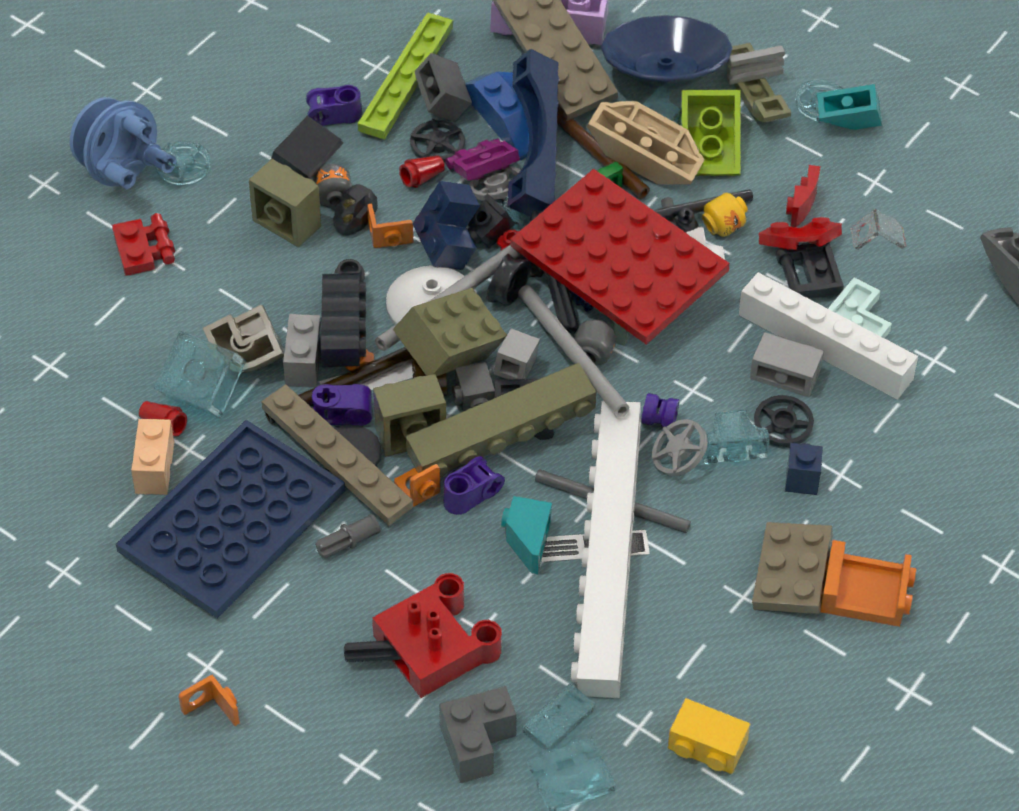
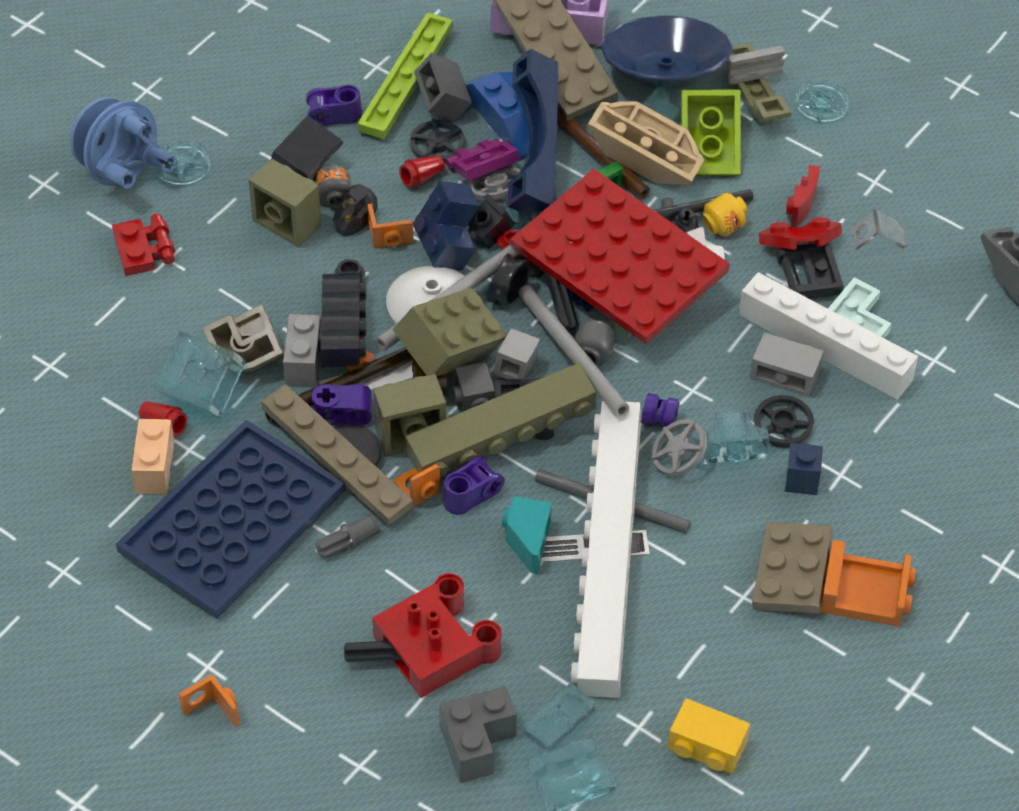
(851, 107): teal slope -> none

